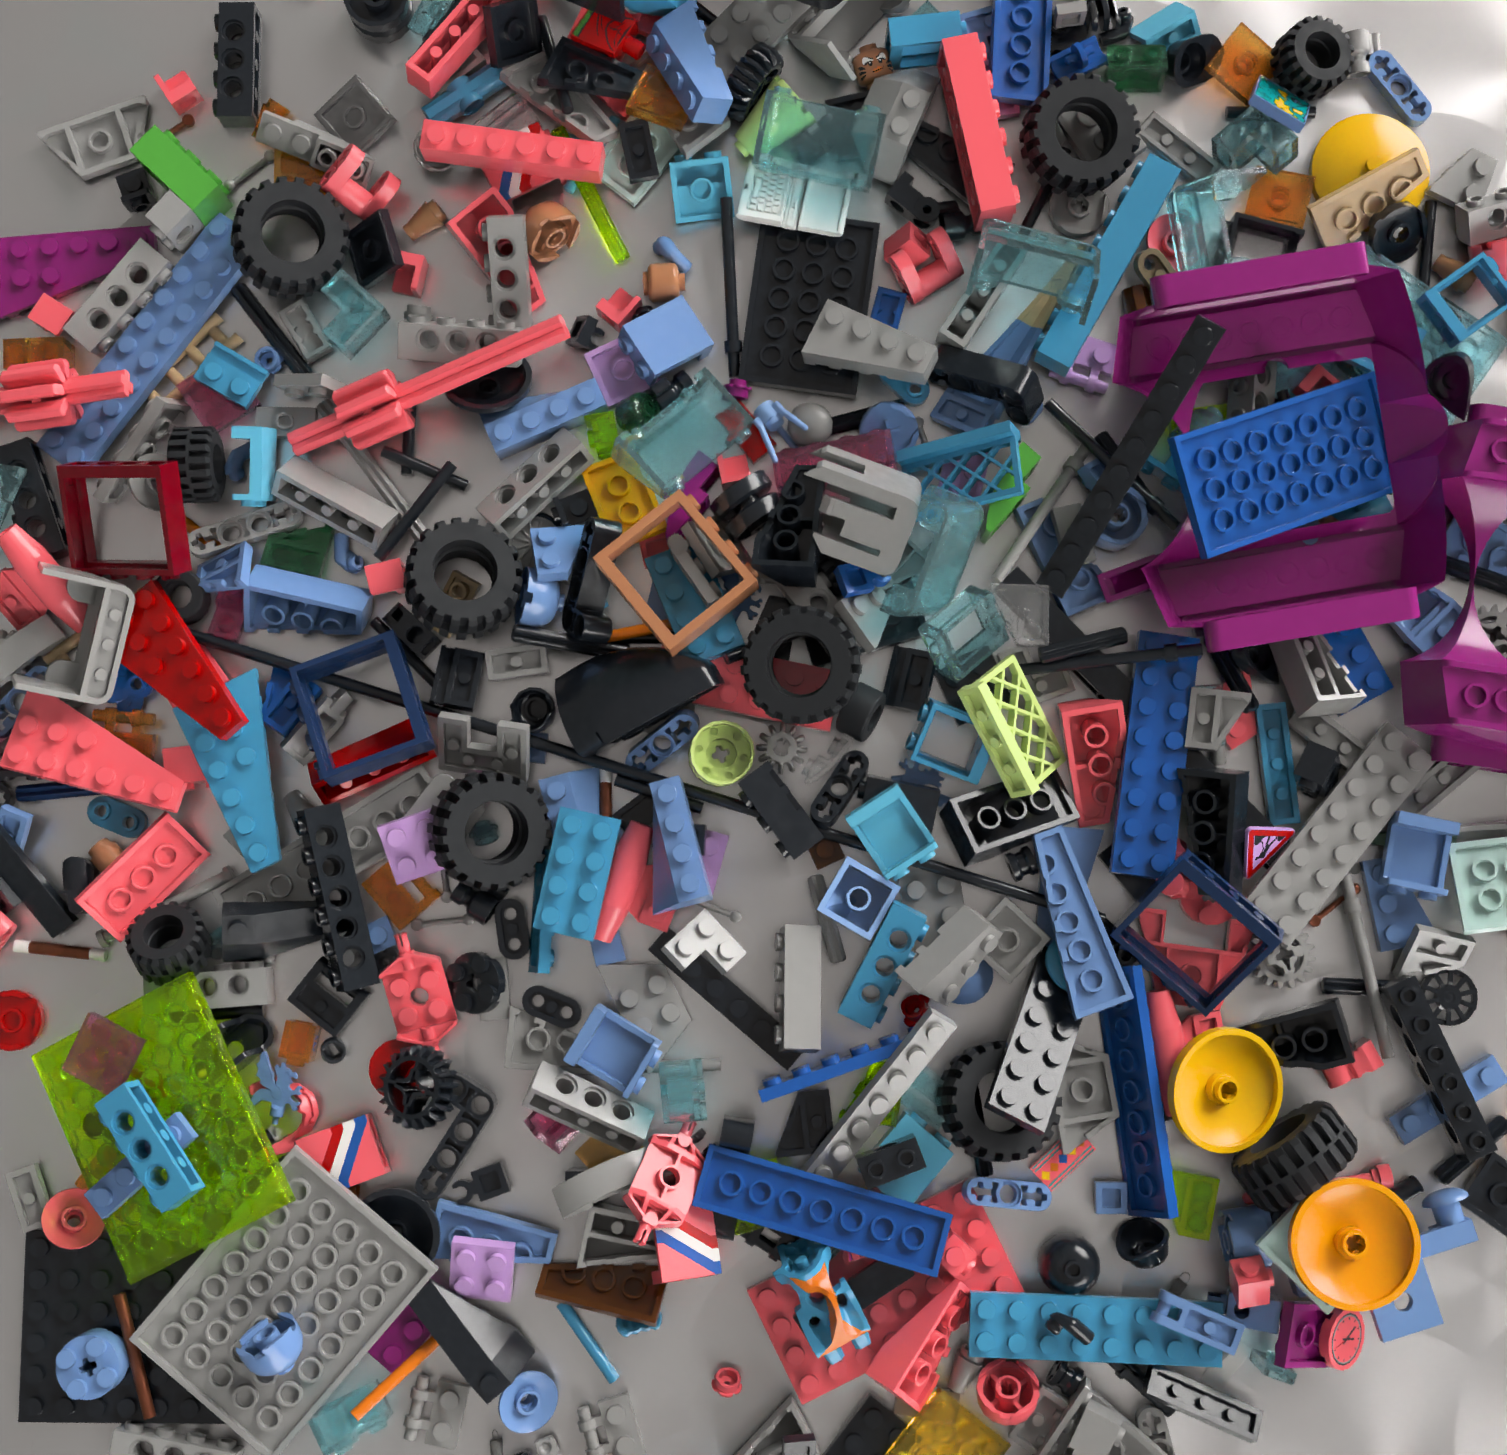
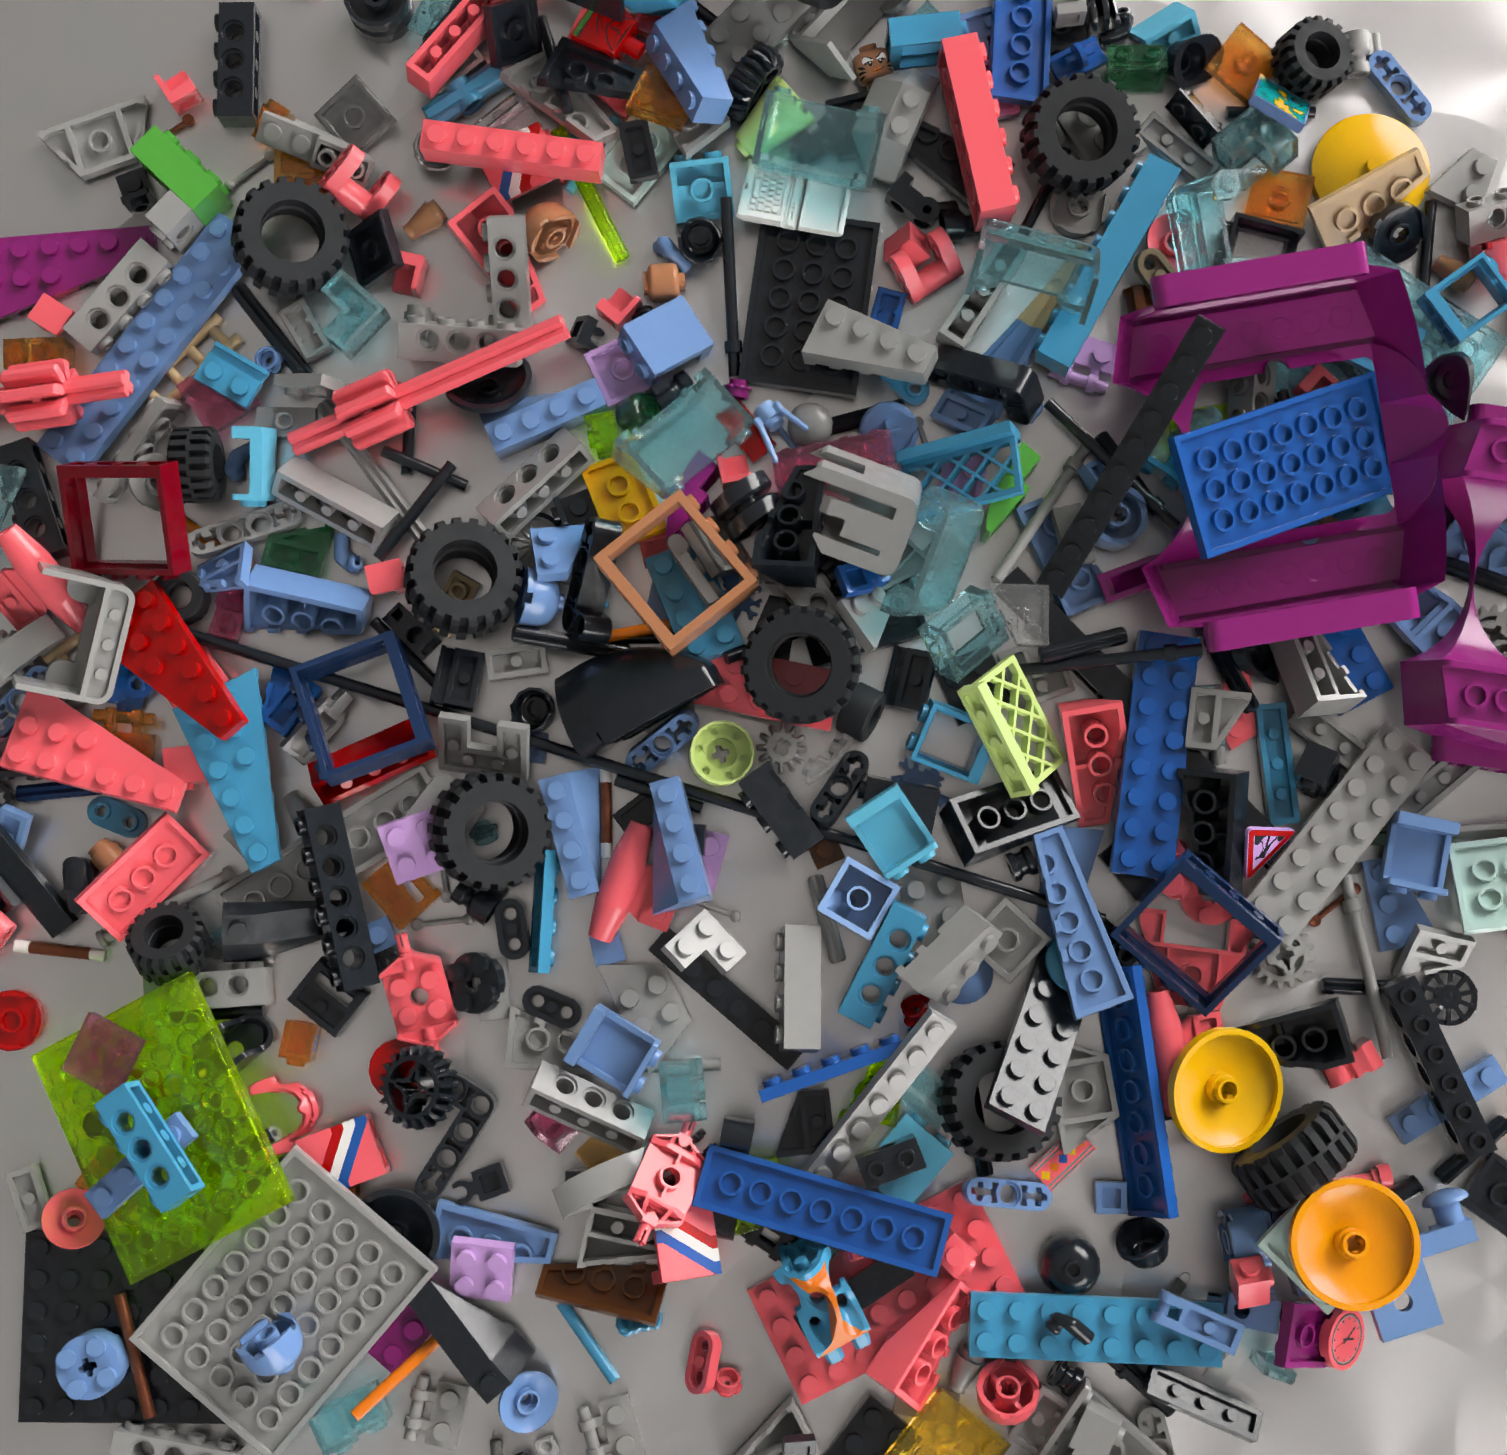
(276, 1091): medium blue piece -> none
(328, 1055): black hinge -> none
(577, 873): dark azure plate -> none
(699, 240): none -> black hair
(703, 1362): none -> coral plate
(1187, 111): none -> black hinge
(1195, 1203): clear neon green wing -> none

